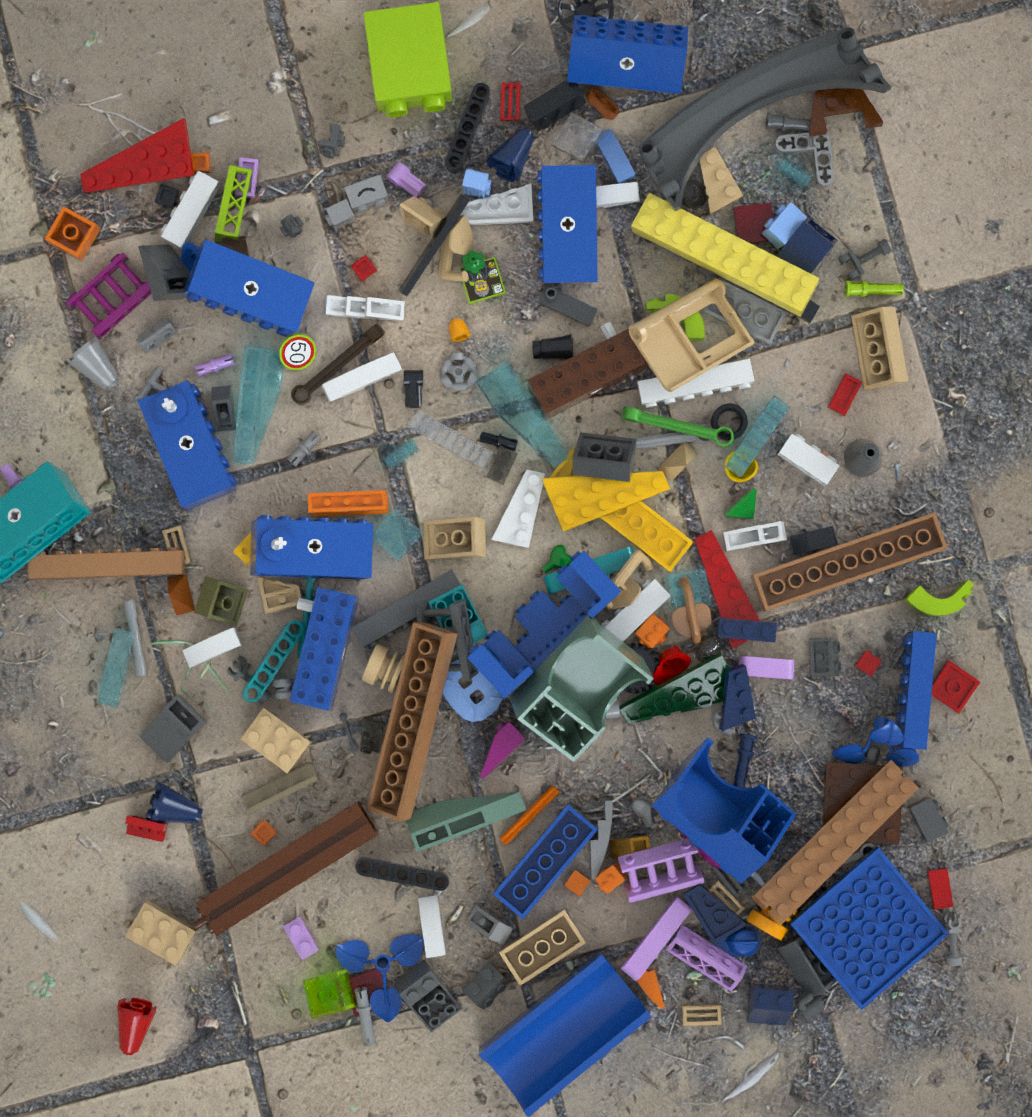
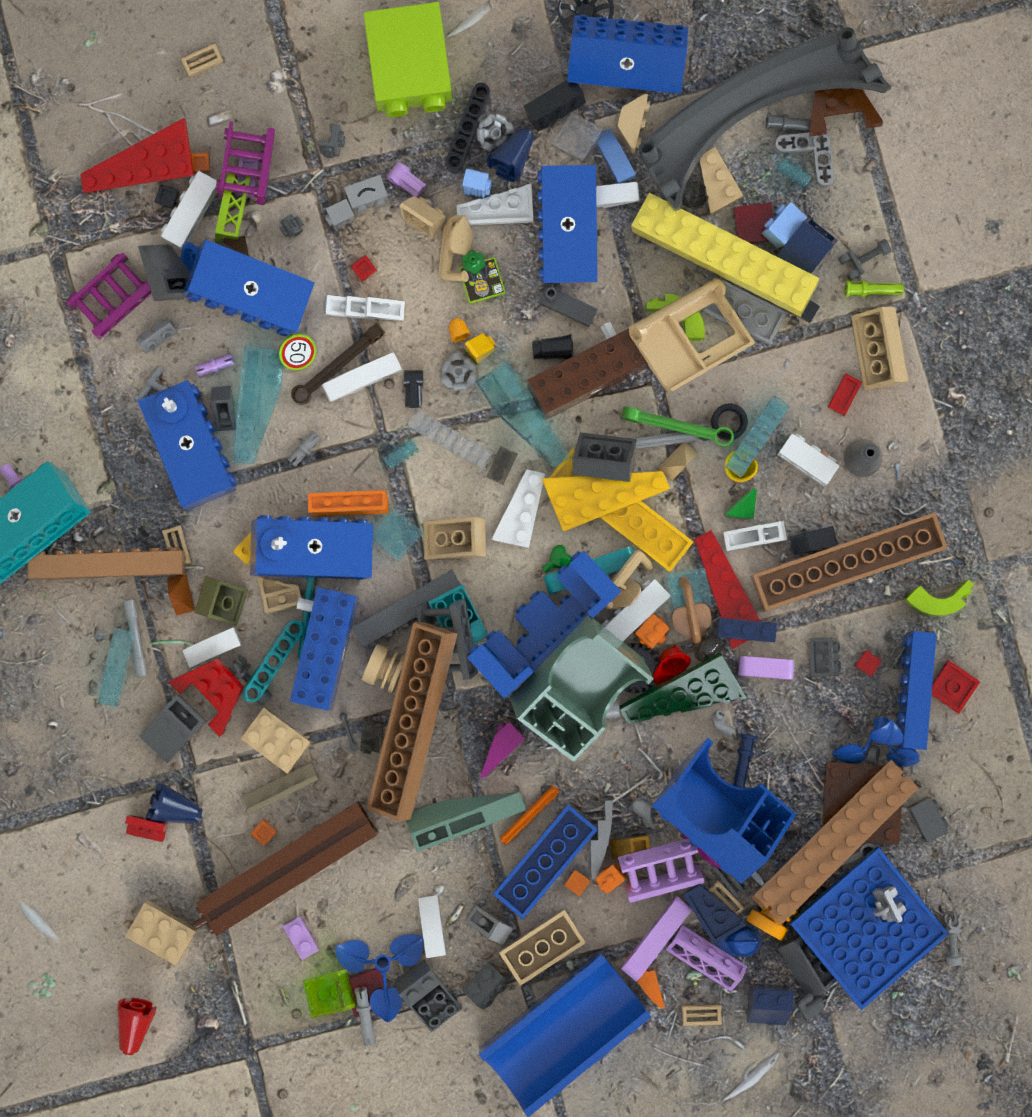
(72, 233): orange brick -> none
(94, 364): light grey cone -> none
(205, 66): none -> tan tile
(217, 686): none -> red wing
(261, 174): none -> magenta fence
(280, 692): light grey wheel -> none
(393, 877): black beam -> none
(433, 245): black tile -> none
(460, 698): light blue piece -> none
(480, 347): none -> yellow slope
(493, 130): none -> light grey piece
(498, 441): black axle -> none
(510, 85): red tile -> none
(602, 103): dark orange plate -> none
(632, 121): none -> tan slope
(721, 378): white brick -> none
(738, 700): dark blue wing -> none
(886, 906): none -> light grey hips
(940, 888): red tile -> none

